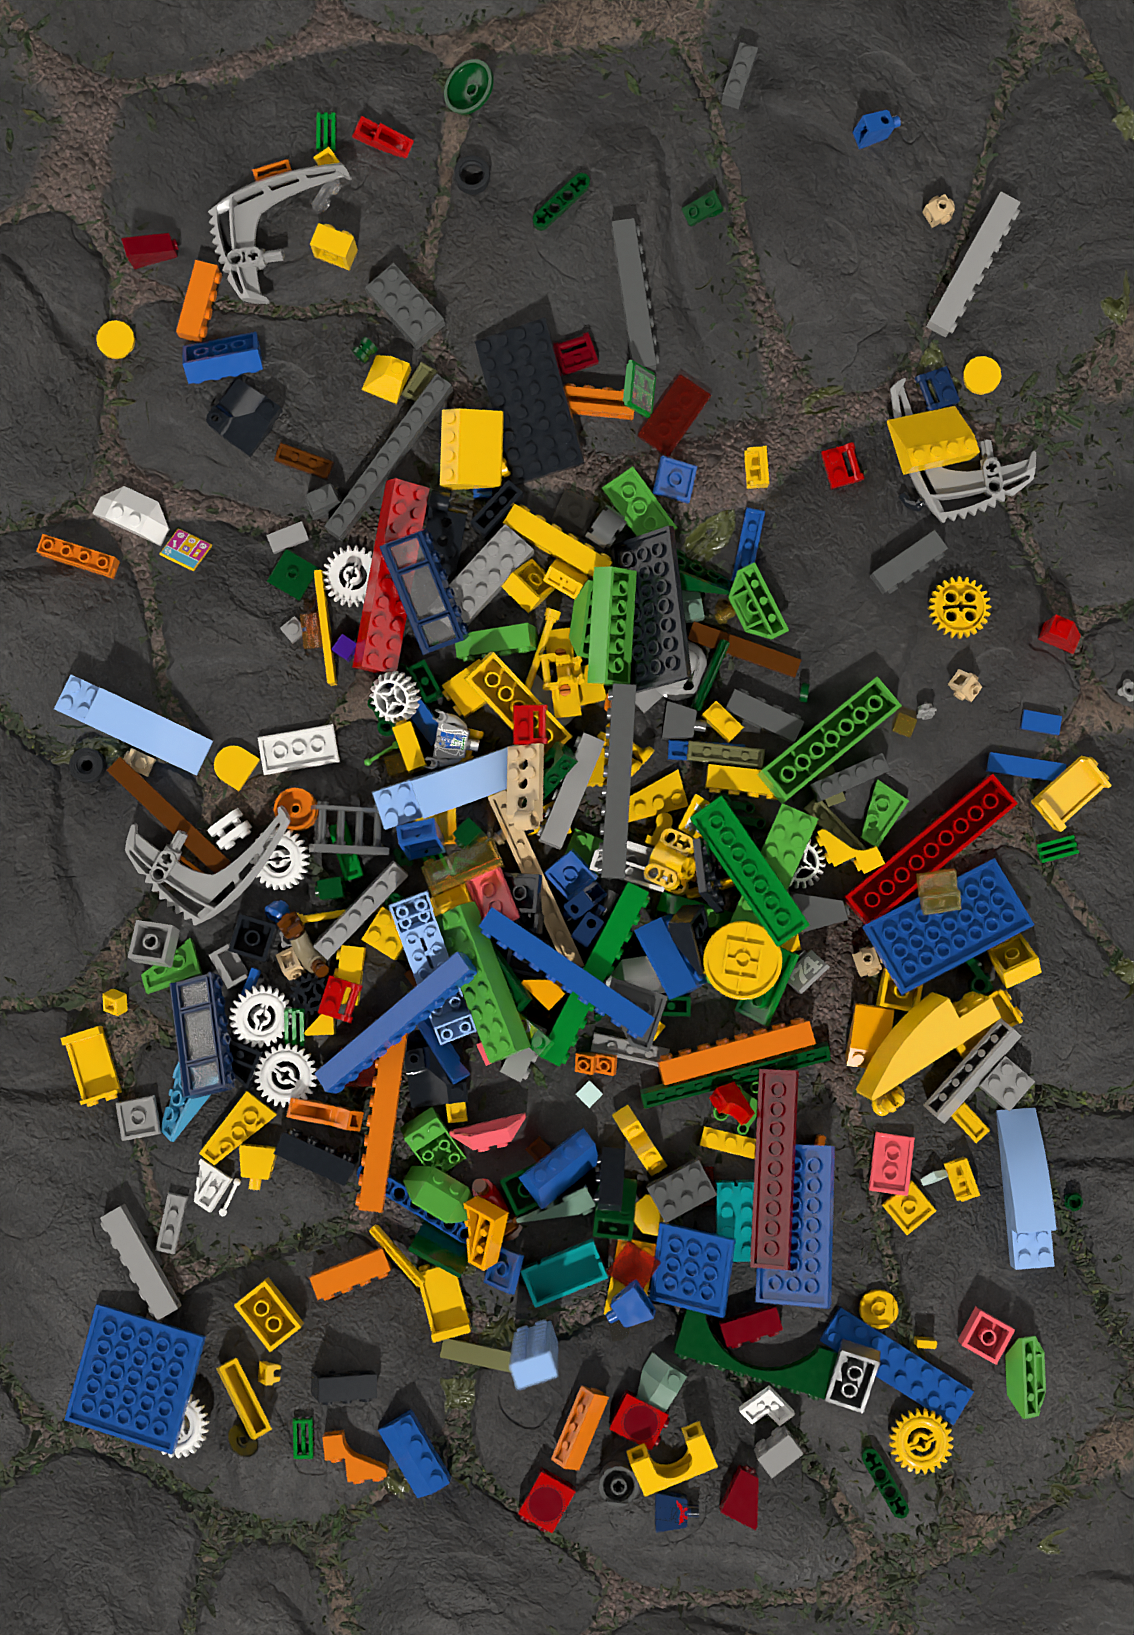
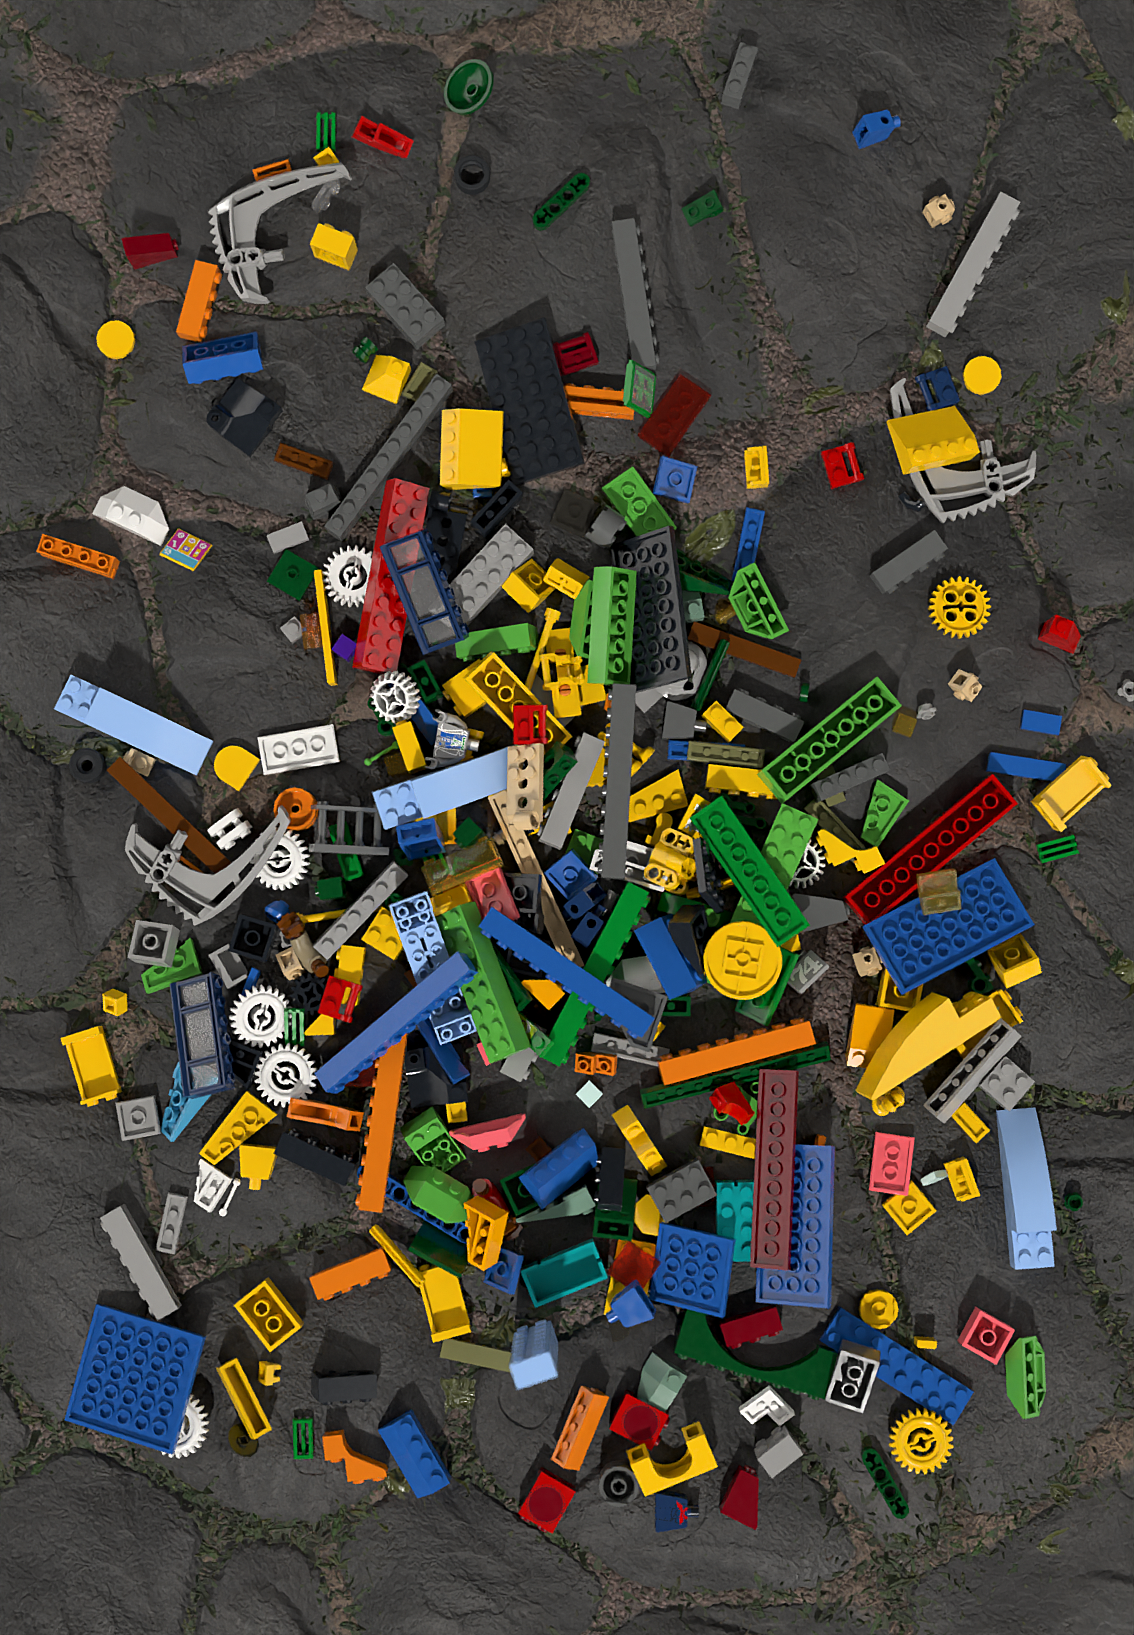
(554, 541): yellow brick -> none

